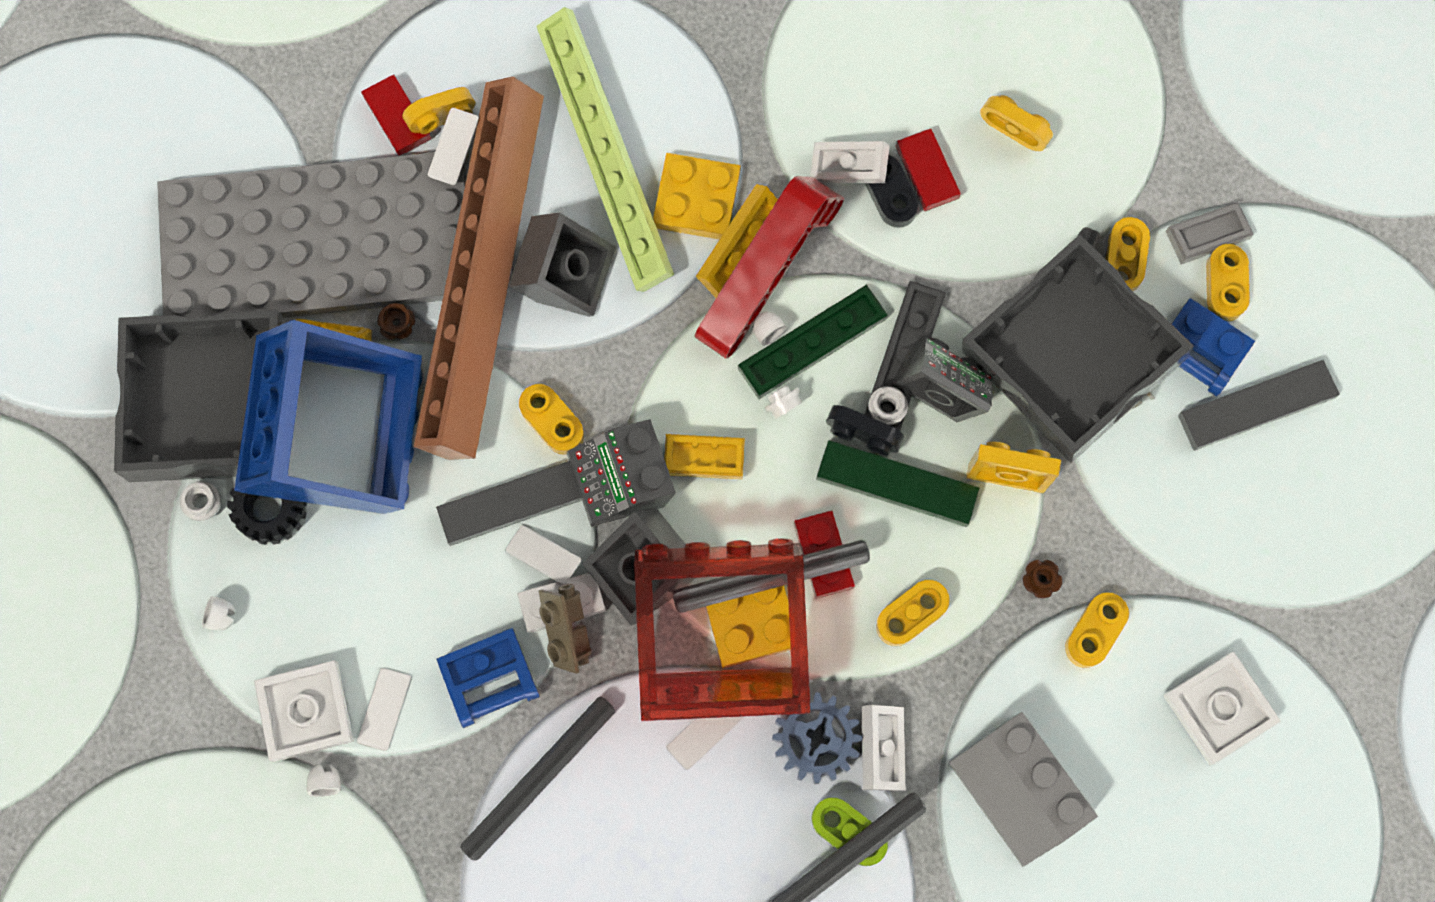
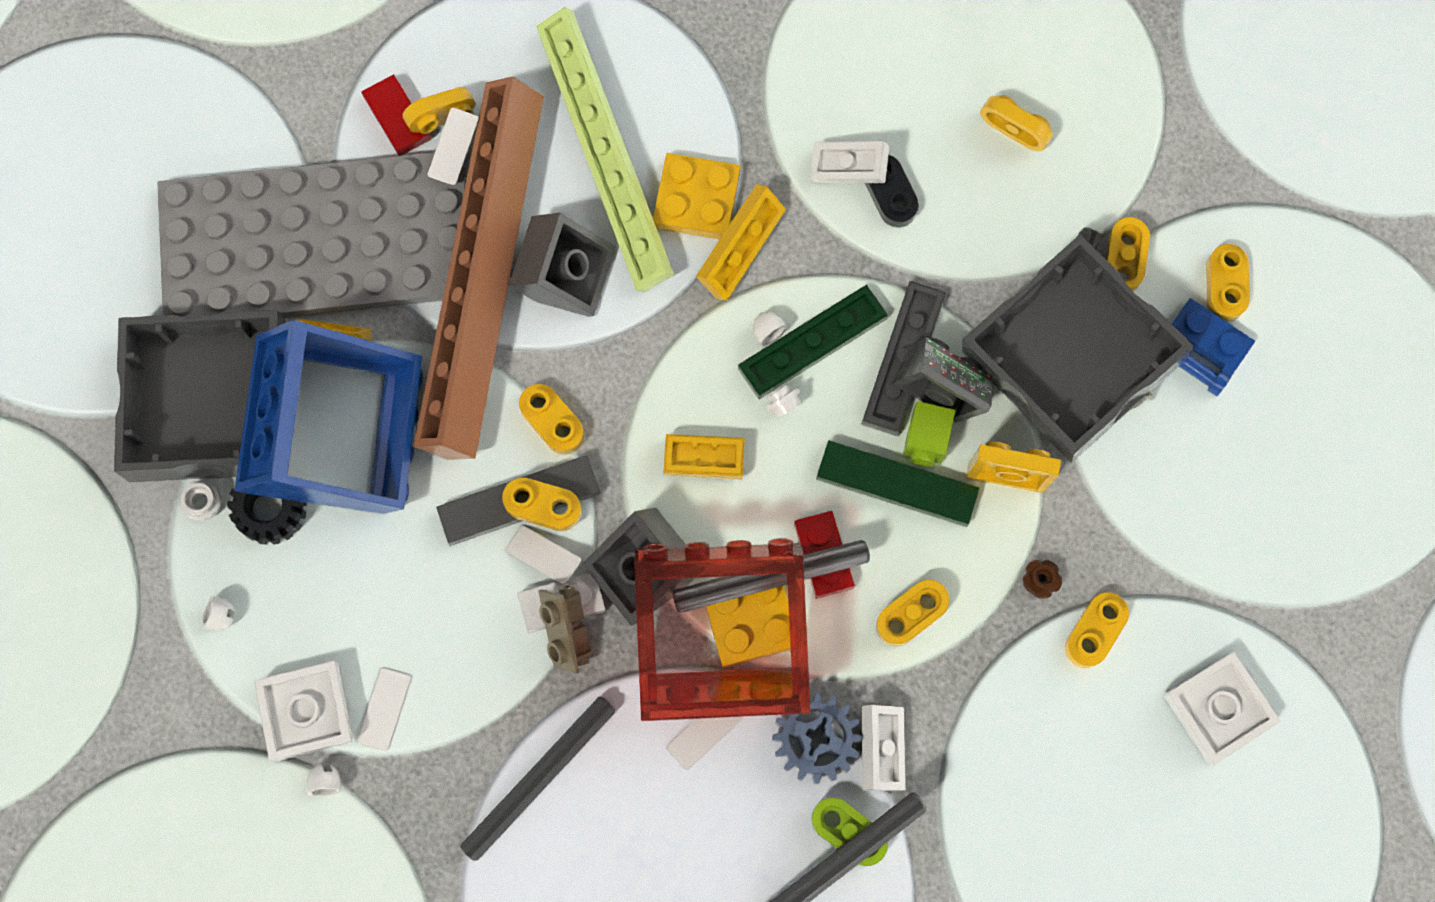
(389, 314): reddish brown plate -> none
(484, 664): blue plate -> none
(540, 505): none -> yellow plate
(621, 473): dark grey slope -> none
(798, 210): red beam -> none
(852, 424): black plate -> none
(891, 395): white plate -> none
(927, 169): red tile -> none
(928, 434): none -> lime brick
(1023, 789): light grey slope -> none
(1206, 232): light grey tile -> none
(1258, 405): dark grey tile -> none

